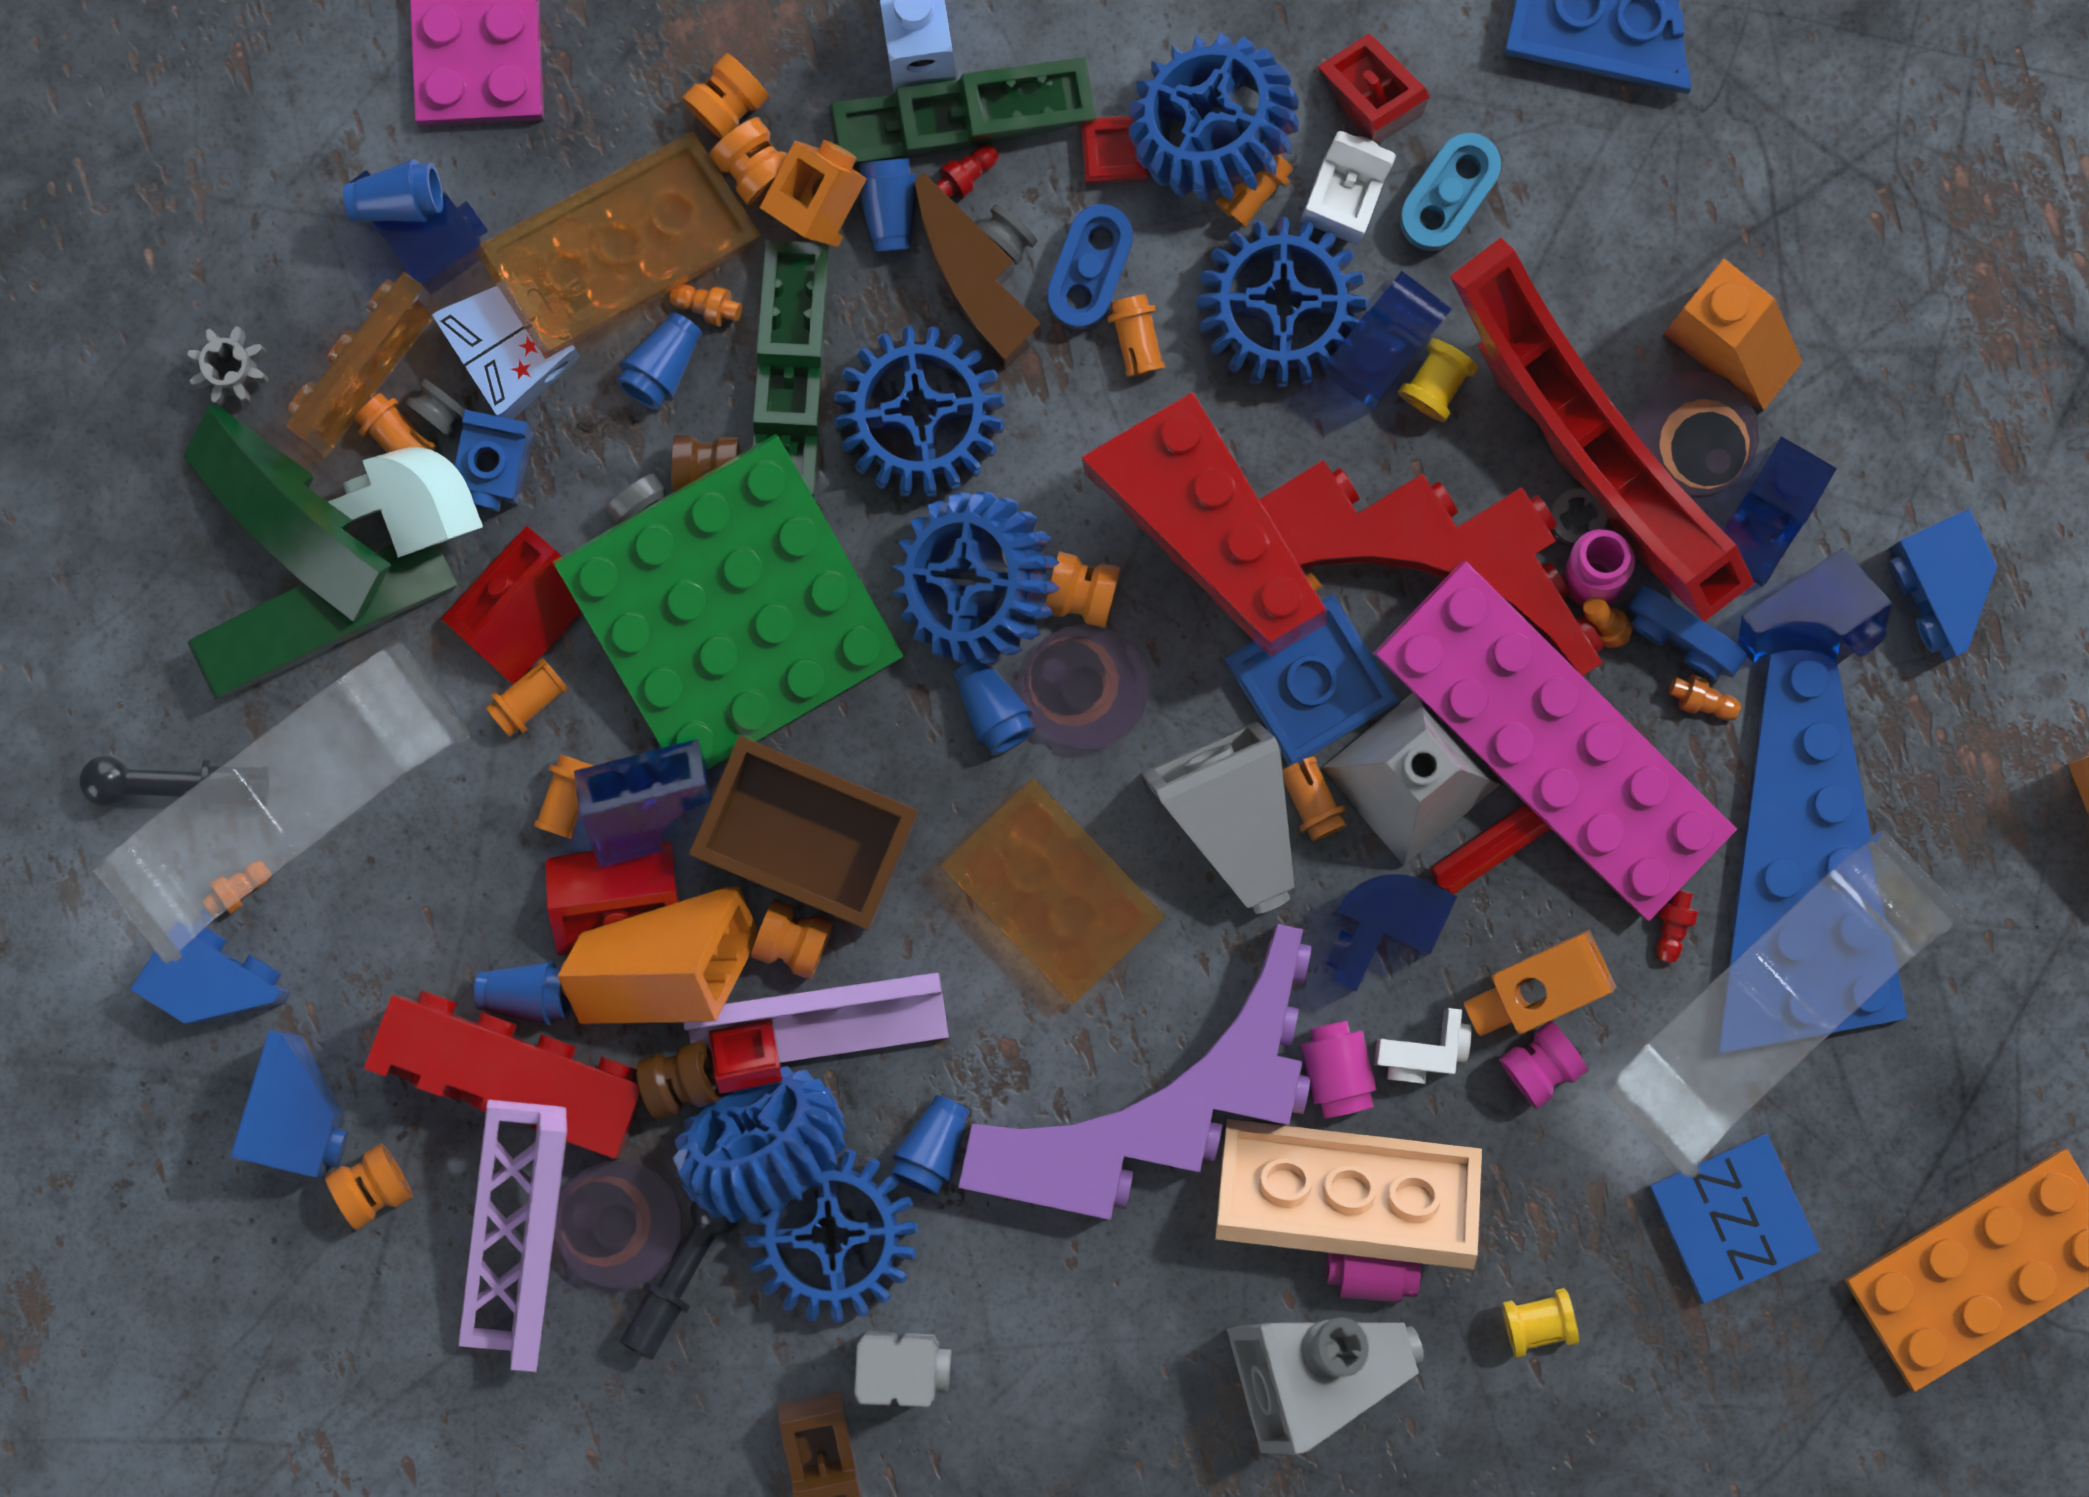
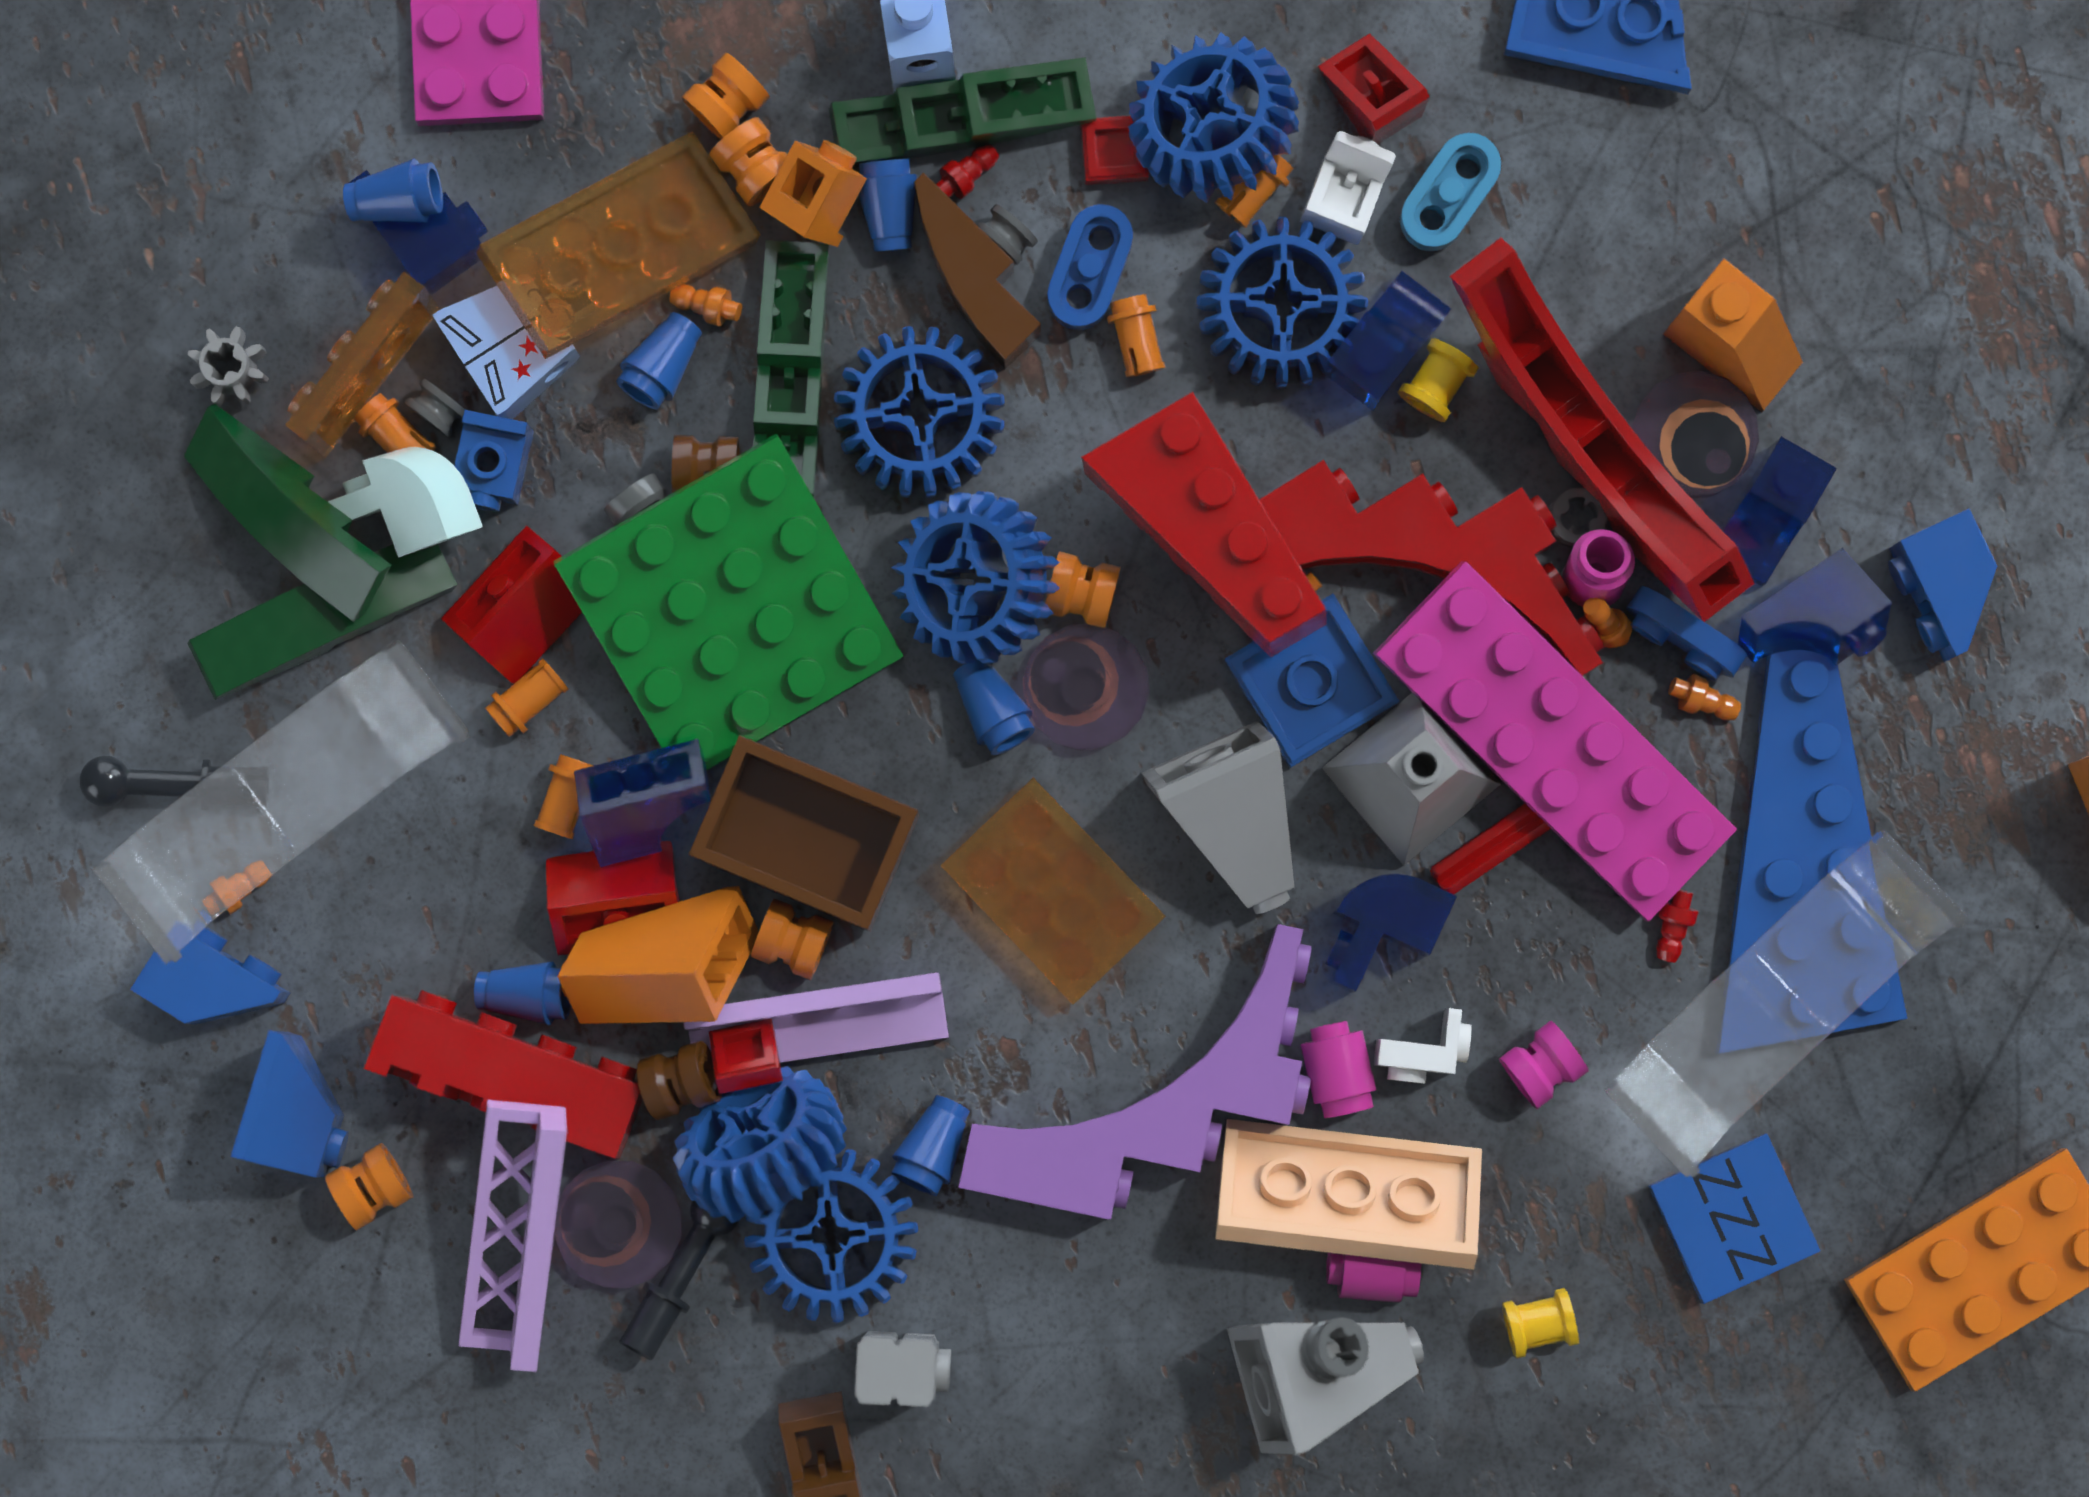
(1313, 800): orange pin -> none
(1572, 978): orange torso -> none

